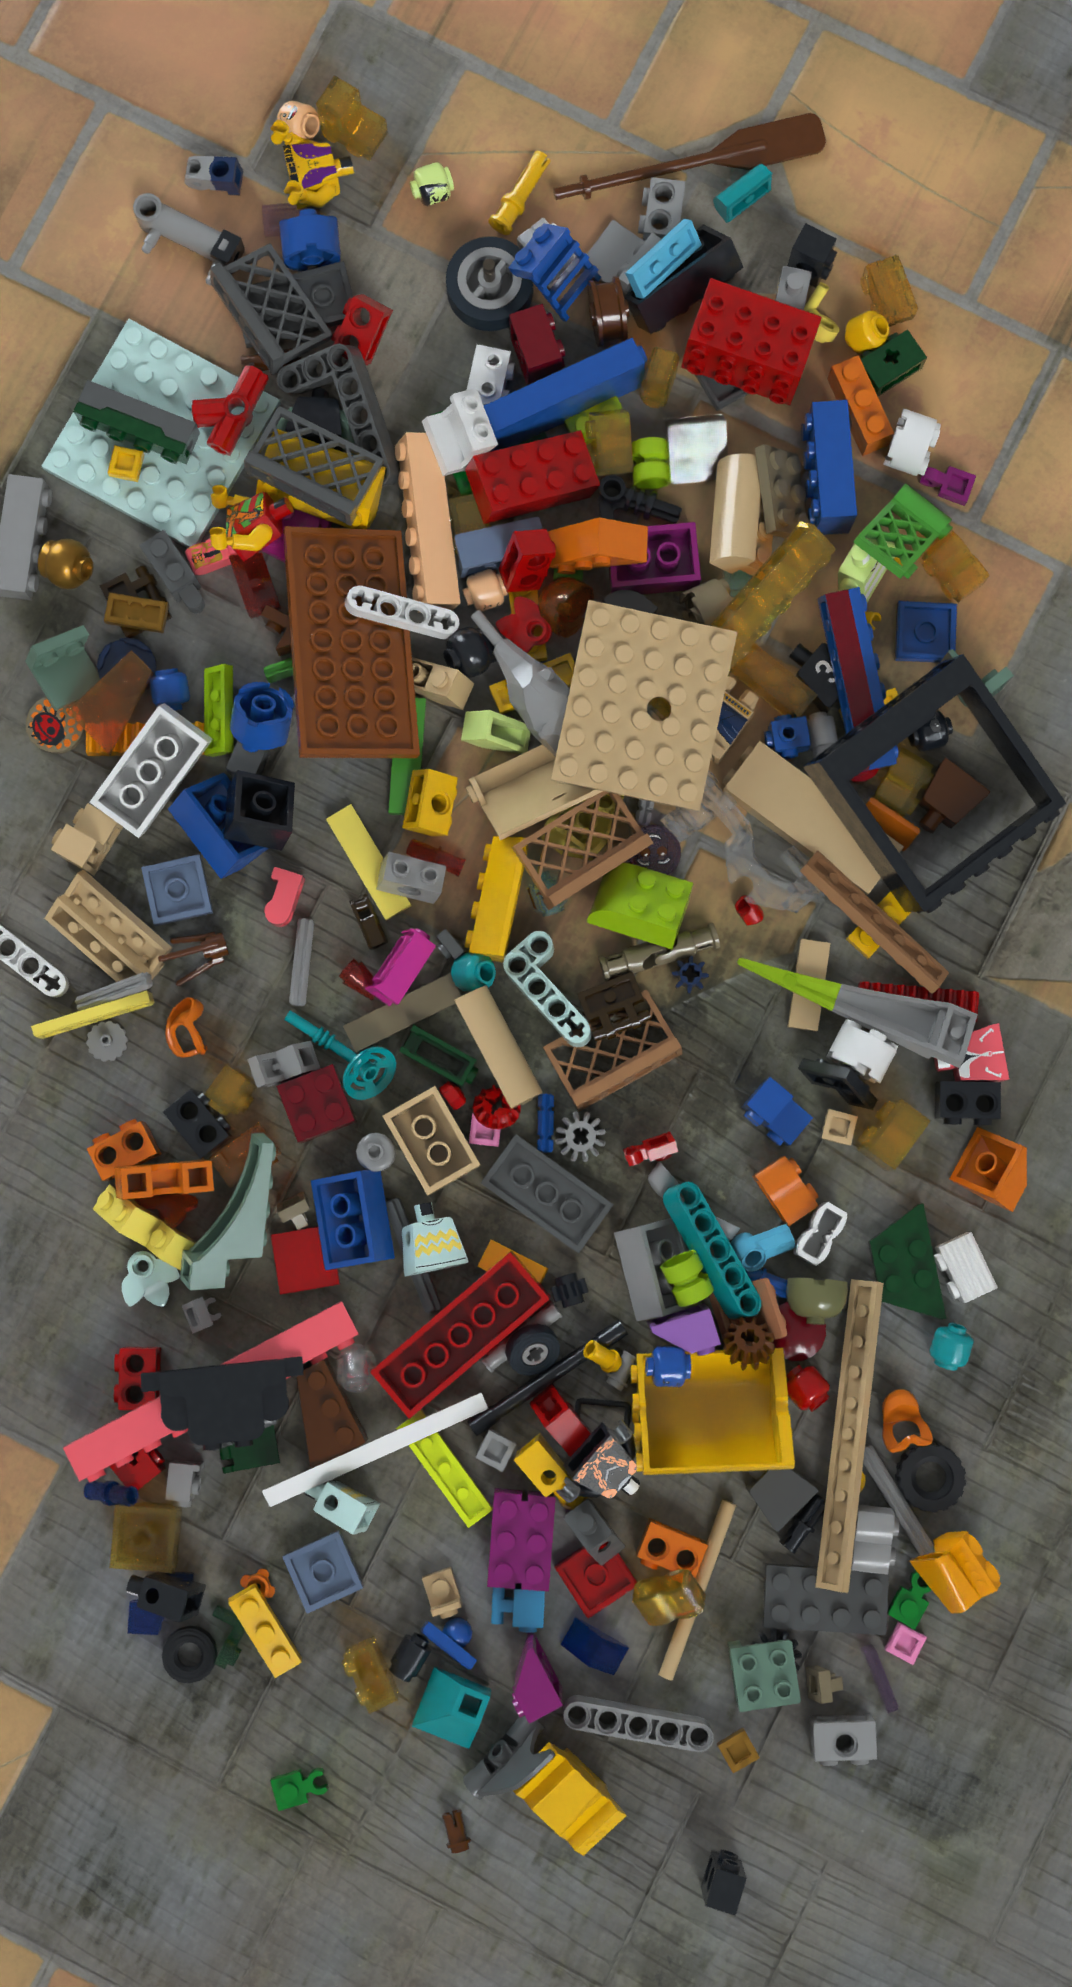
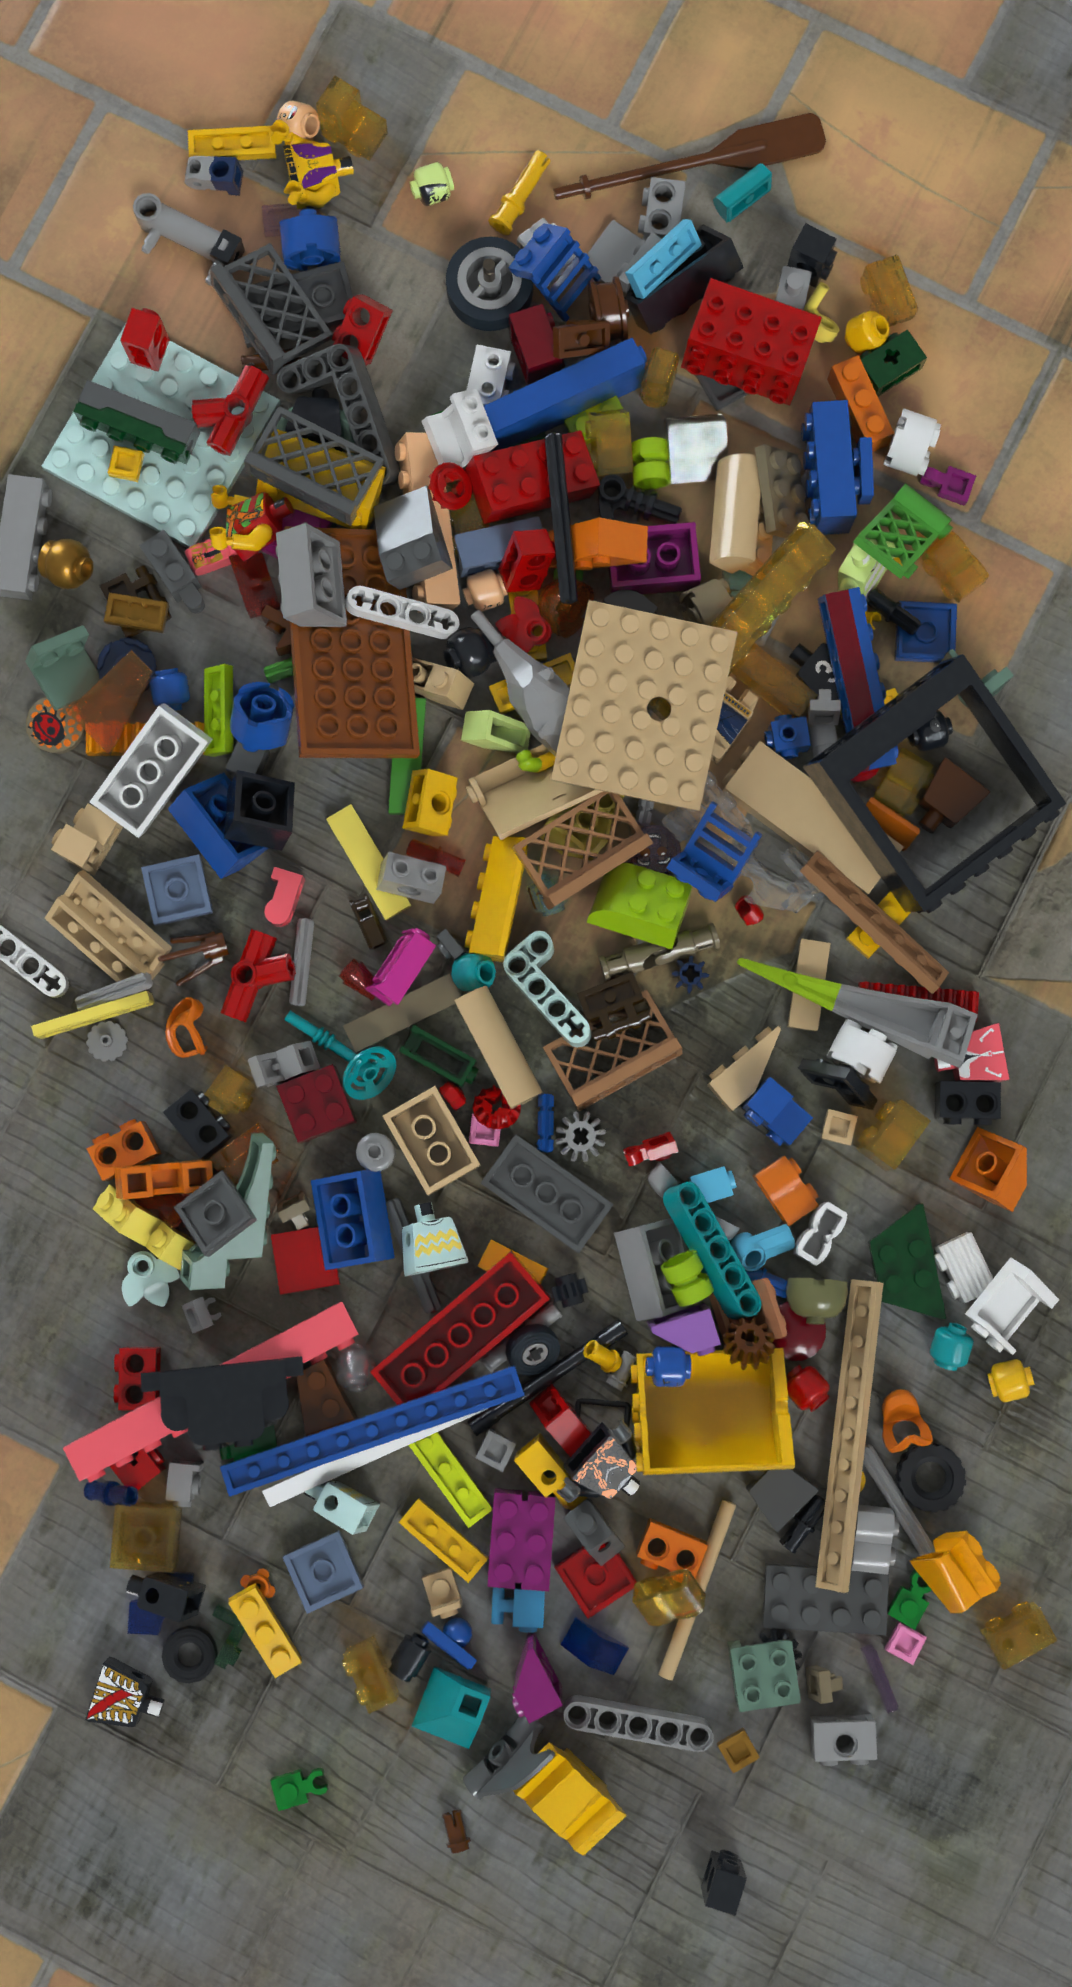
(122, 1696): none -> torso
(145, 339): none -> red brick
(215, 1213): none -> dark grey tile
(237, 142): none -> yellow plate
(265, 970): none -> red piece
(310, 577): none -> light grey slope
(371, 1430): none -> blue plate
(410, 539): none -> dark grey slope
(443, 1540): none -> yellow plate
(461, 491): none -> red gear
(535, 764): none -> lime arm
(561, 518): none -> black axle
(580, 338): none -> reddish brown slope
(704, 868): none -> blue plate
(715, 1183): none -> medium azure brick
(742, 1077): none -> tan slope
(824, 710): none -> light grey tile
(863, 470): none -> blue plate
(893, 611): none -> black axle
(1007, 1304): none -> white panel
(1010, 1380): none -> yellow head
(1017, 1634): none -> clear yellow brick

